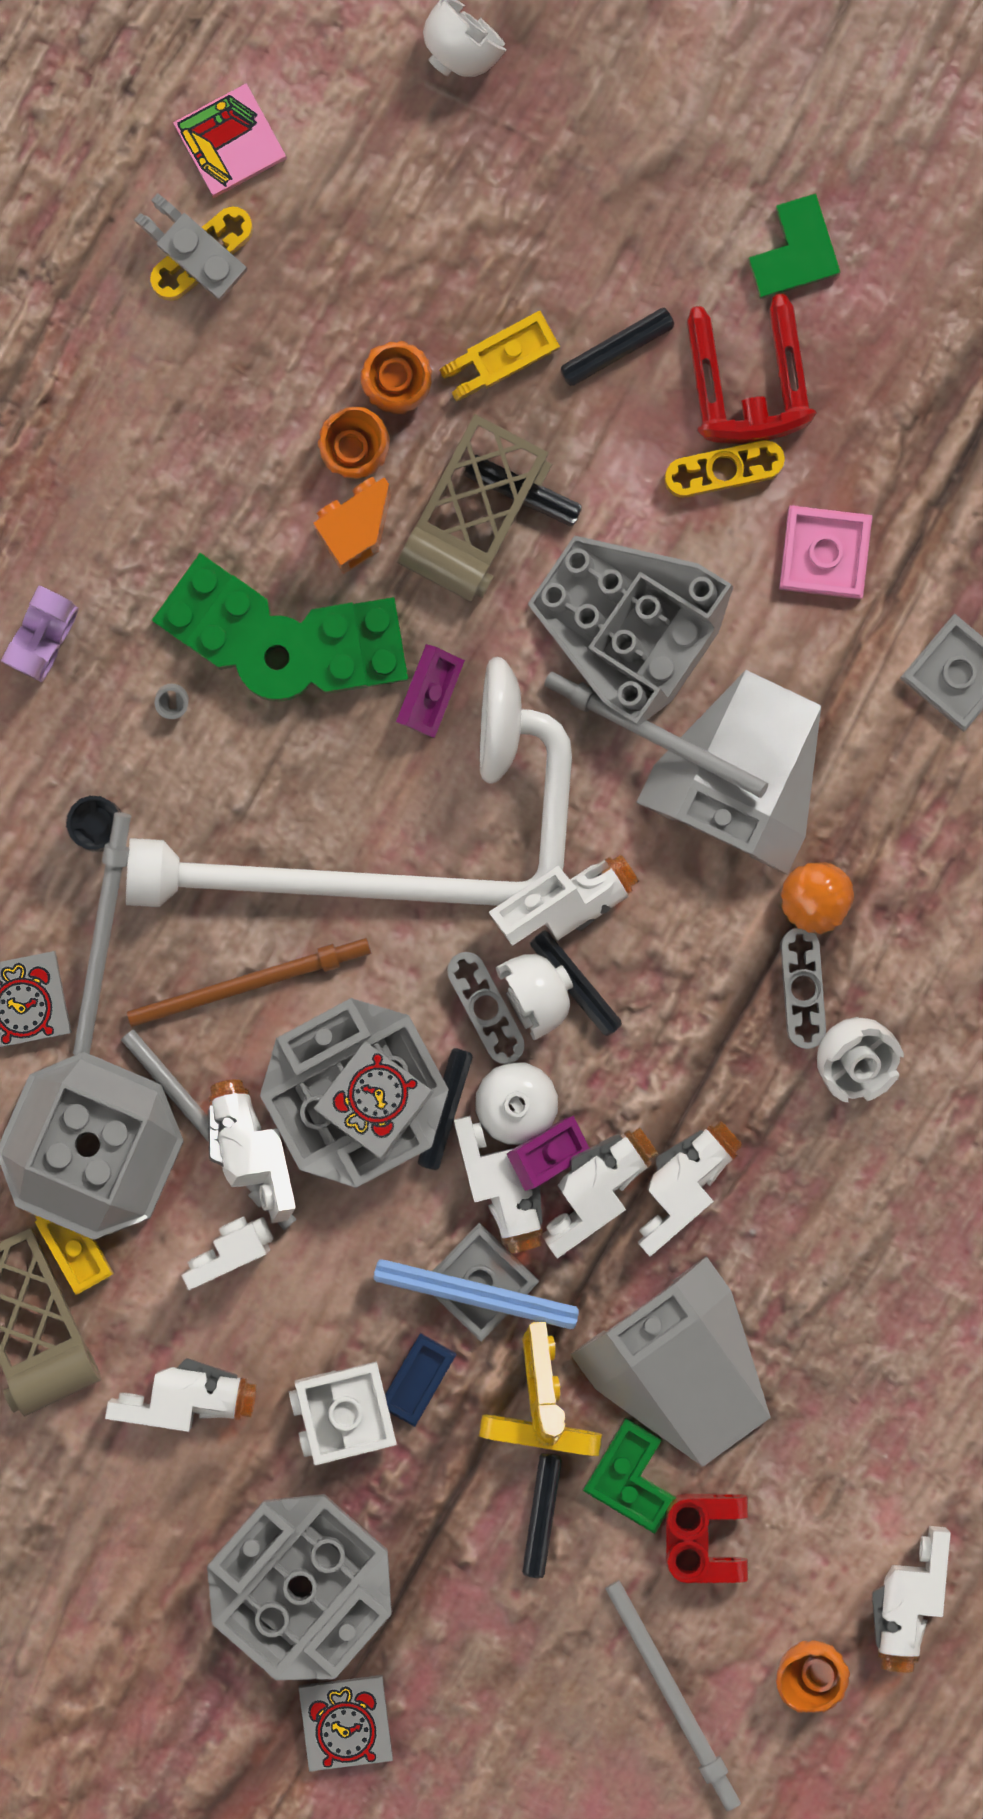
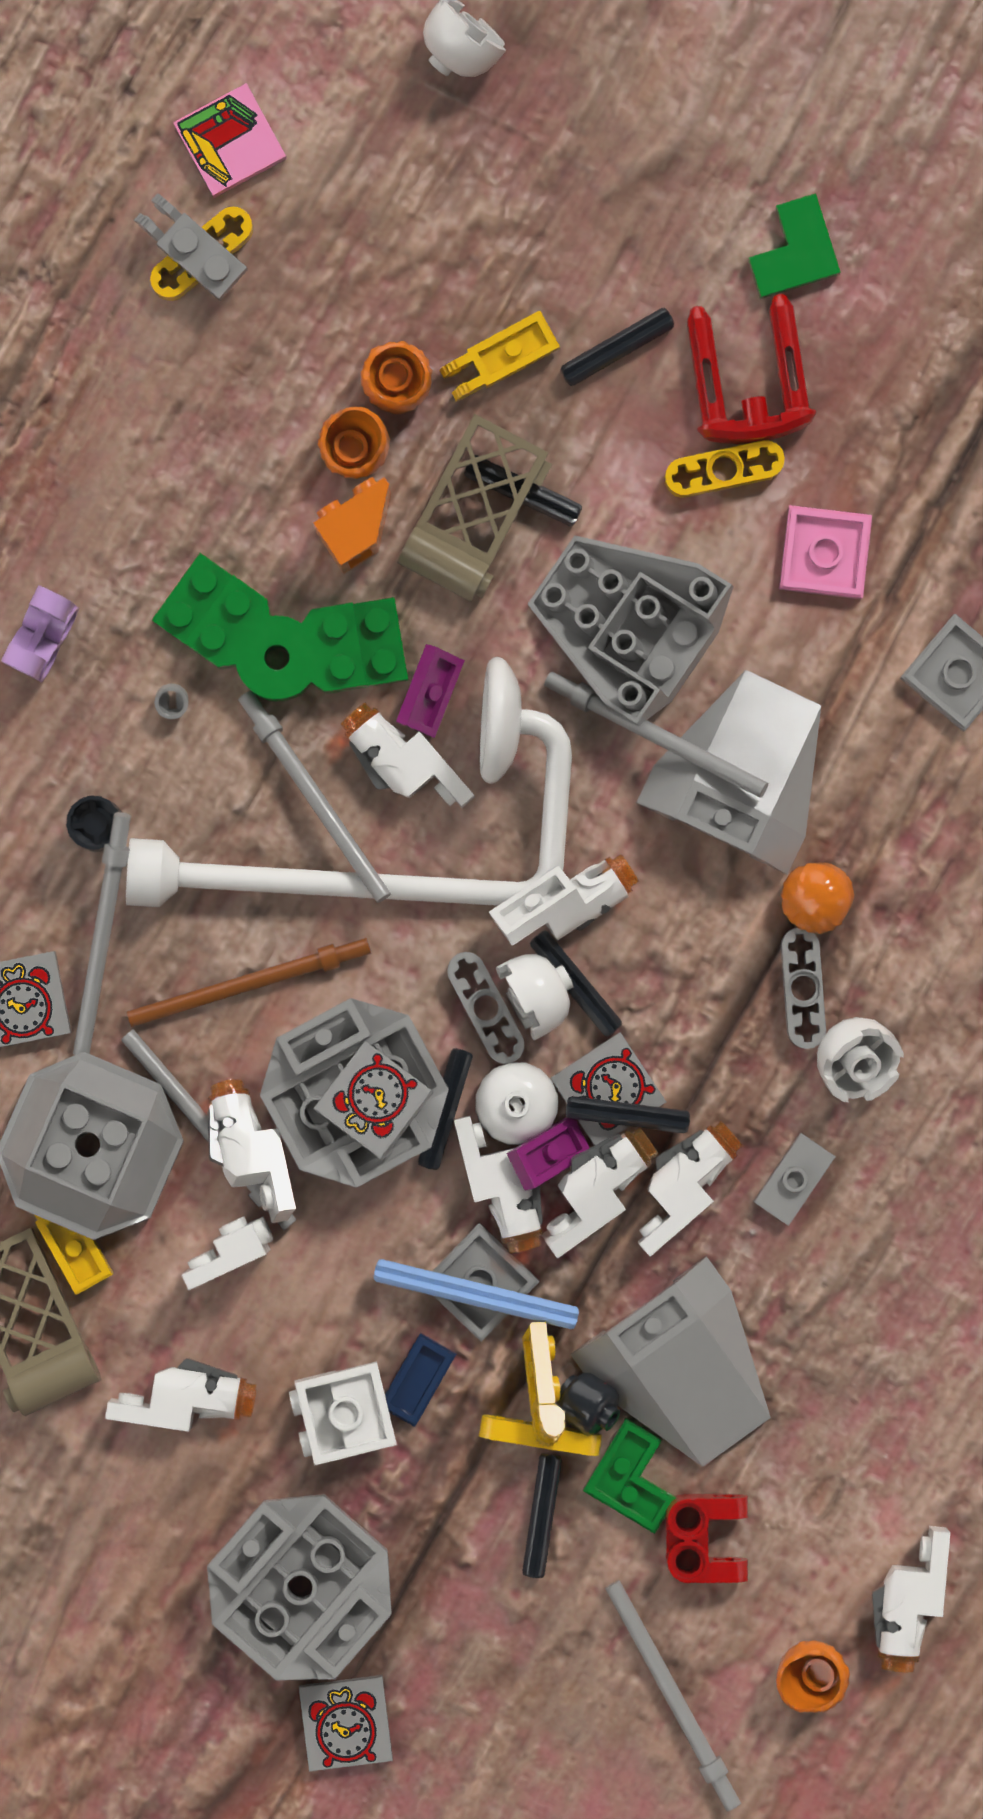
(269, 731): none -> light grey bar
(400, 764): none -> white plate
(589, 1403): none -> black head
(608, 1074): none -> light grey tile
(628, 1114): none -> black axle
(794, 1179): none -> light grey plate

